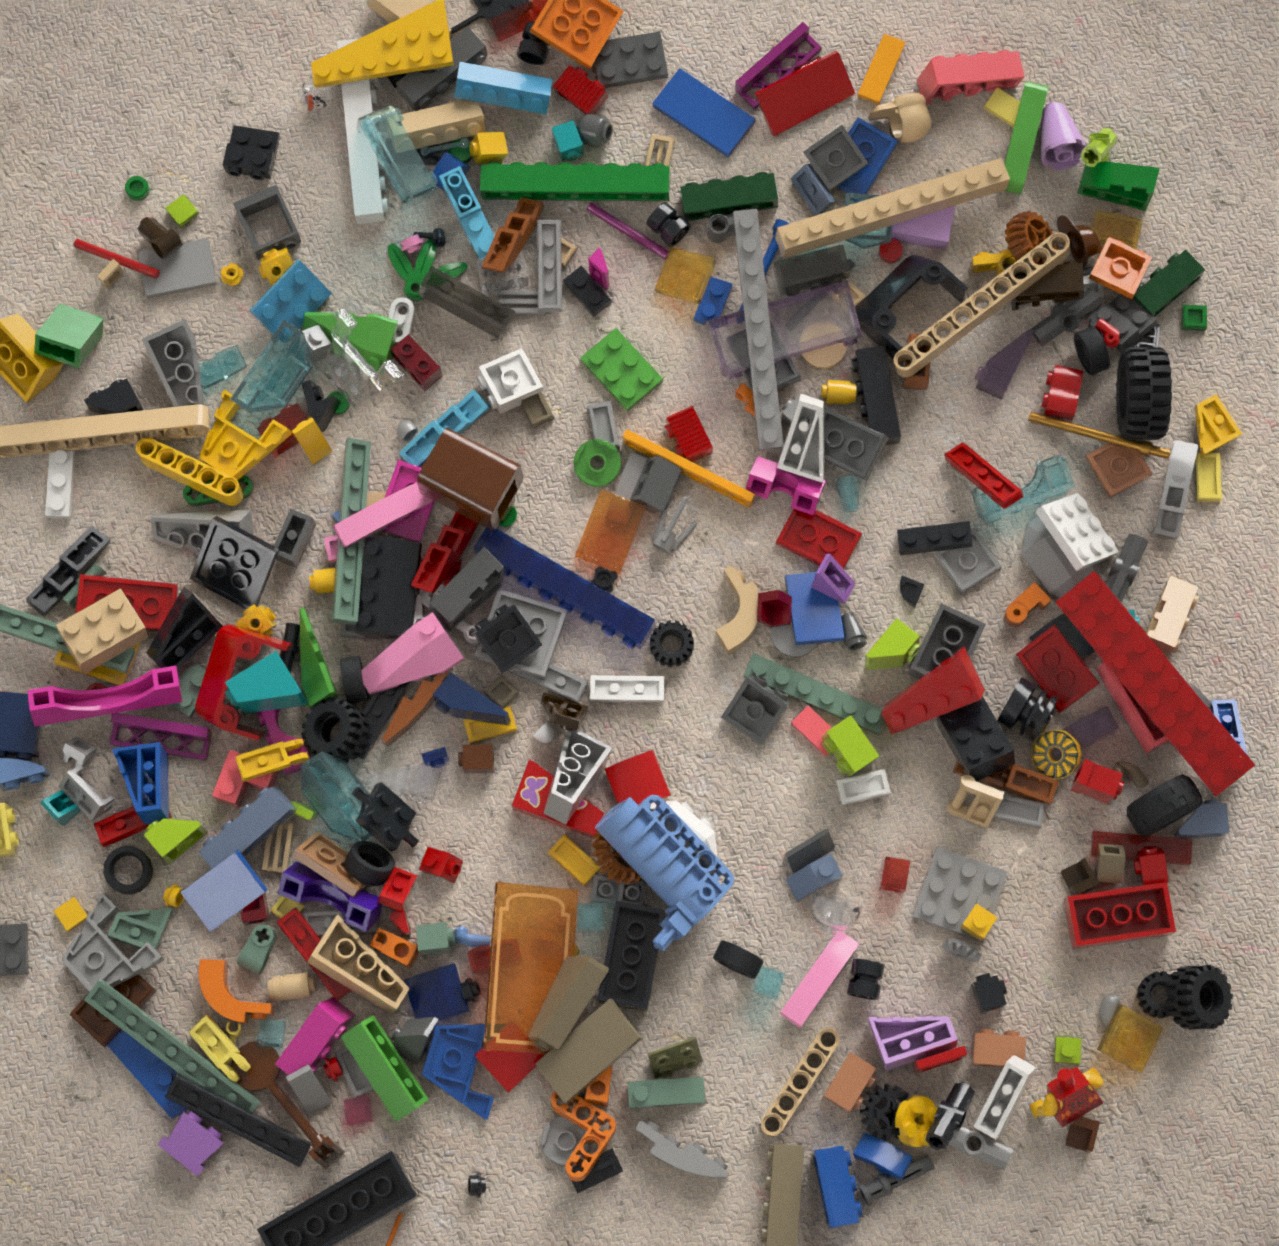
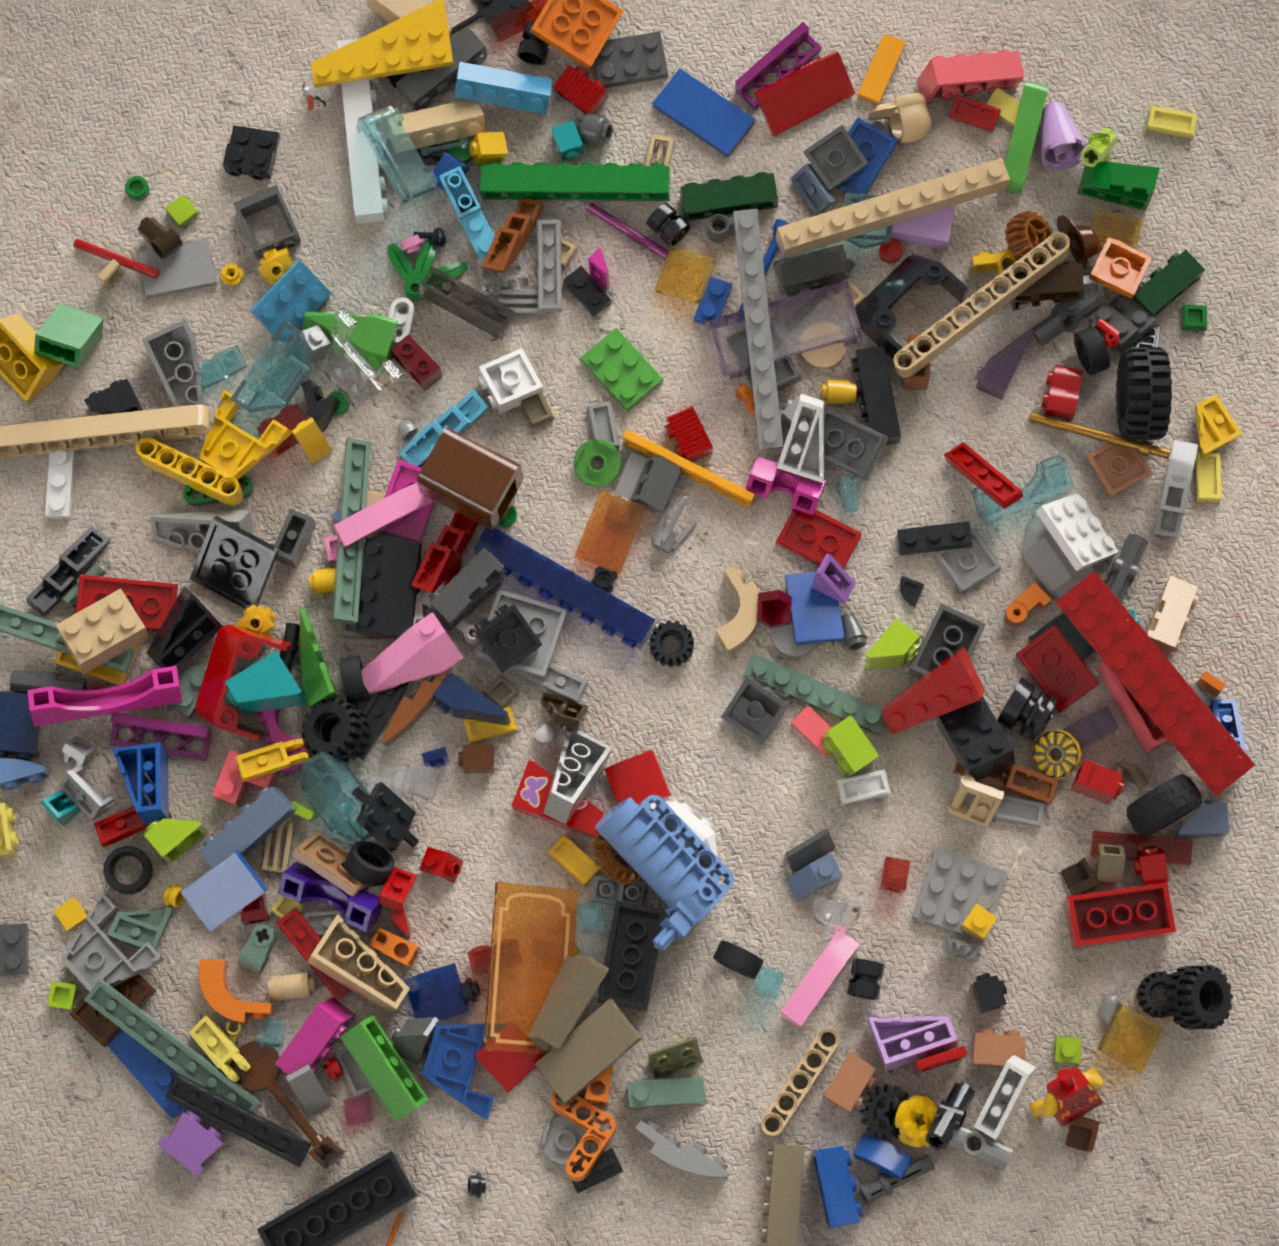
(23, 681): none -> dark grey piece
(62, 995): none -> lime plate
(435, 939): sand green brick -> none
(472, 940): medium blue arm -> none
(627, 688): white plate -> none
(975, 113): none -> red plate
(1171, 122): none -> light yellow tile
(1211, 683): none -> orange tile

